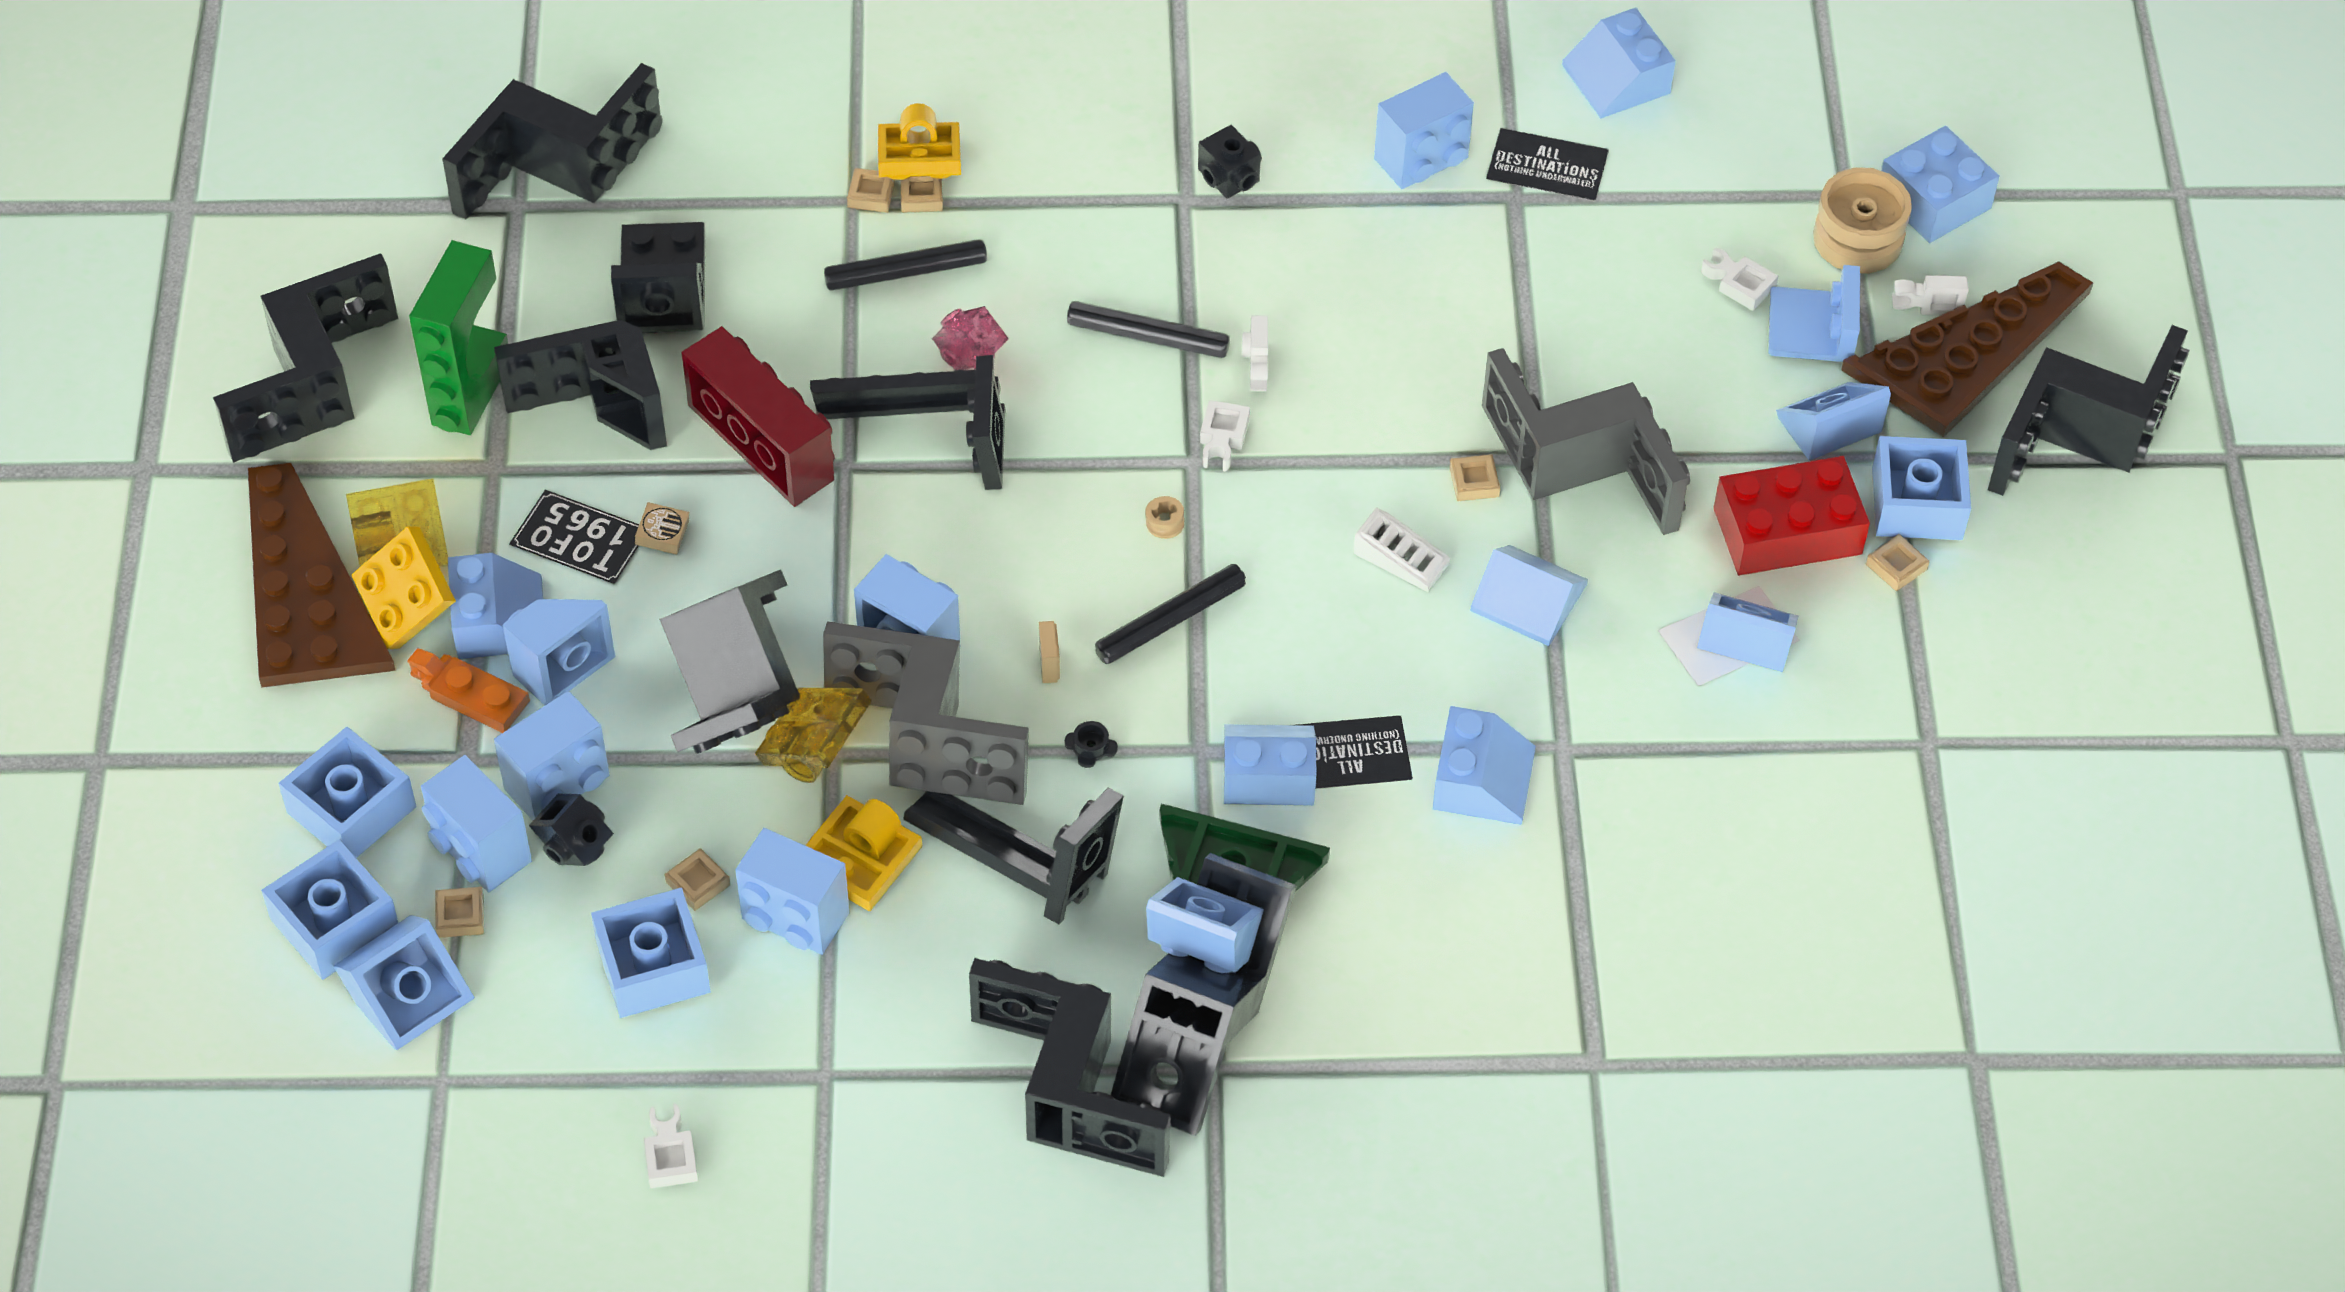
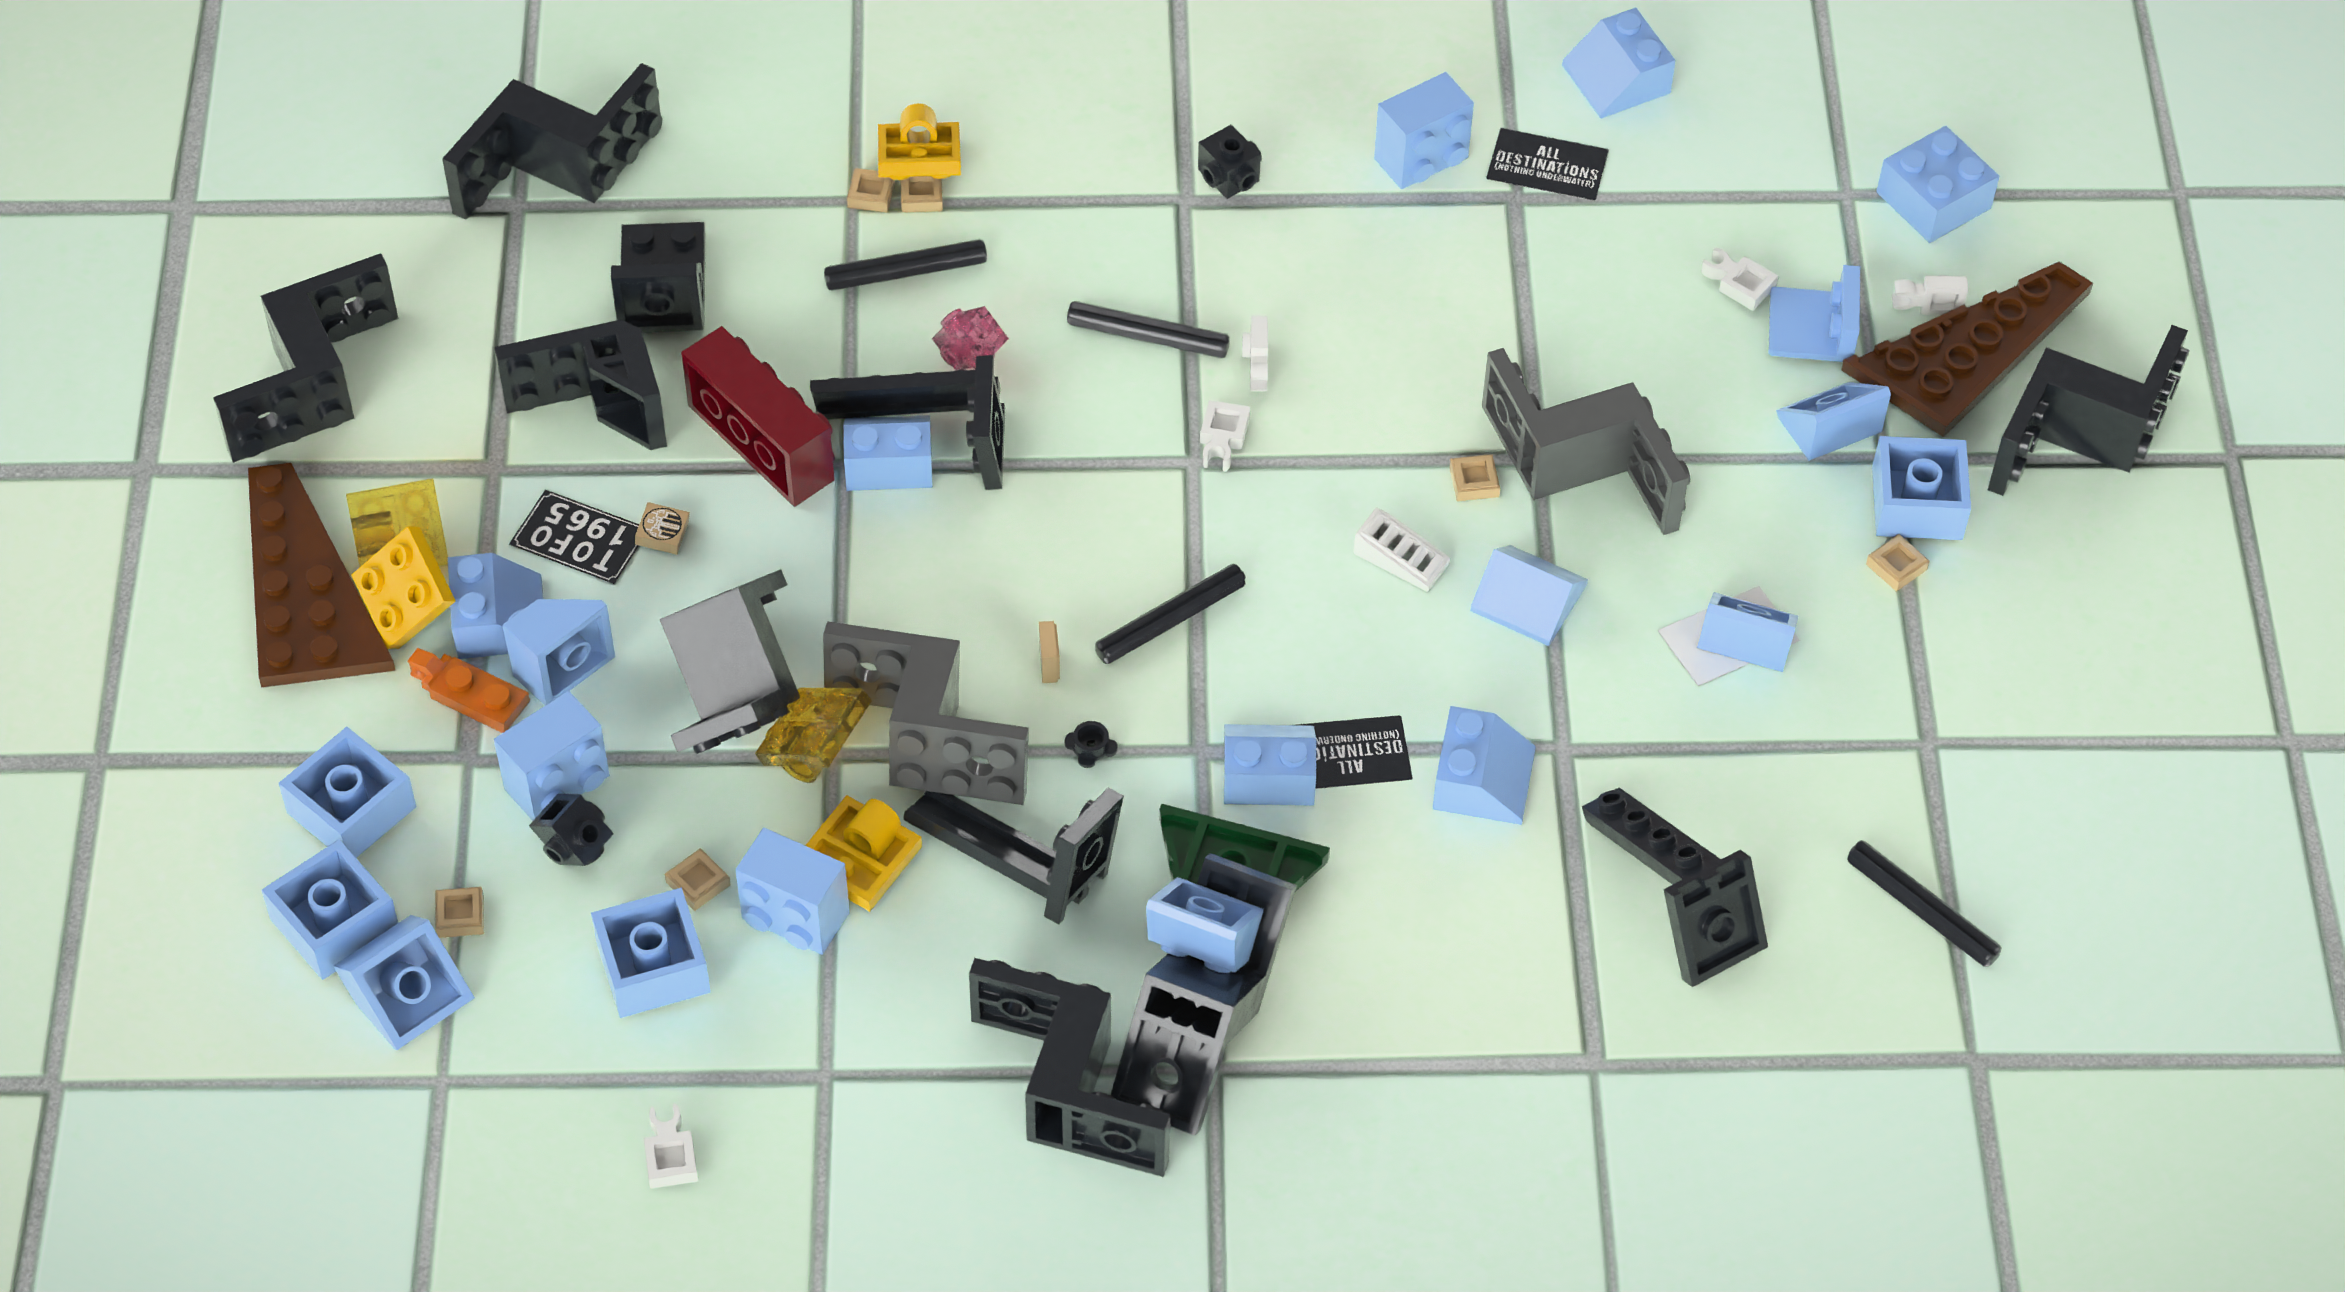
(453, 353): green arch -> none
(475, 824): light blue brick -> none
(888, 452): none -> light blue slope
(905, 601): light blue brick -> none
(1168, 528): tan bush -> none
(1710, 900): none -> black bracket
(1791, 515): red piece -> none
(1862, 219): tan wheel -> none
(1924, 903): none -> black axle

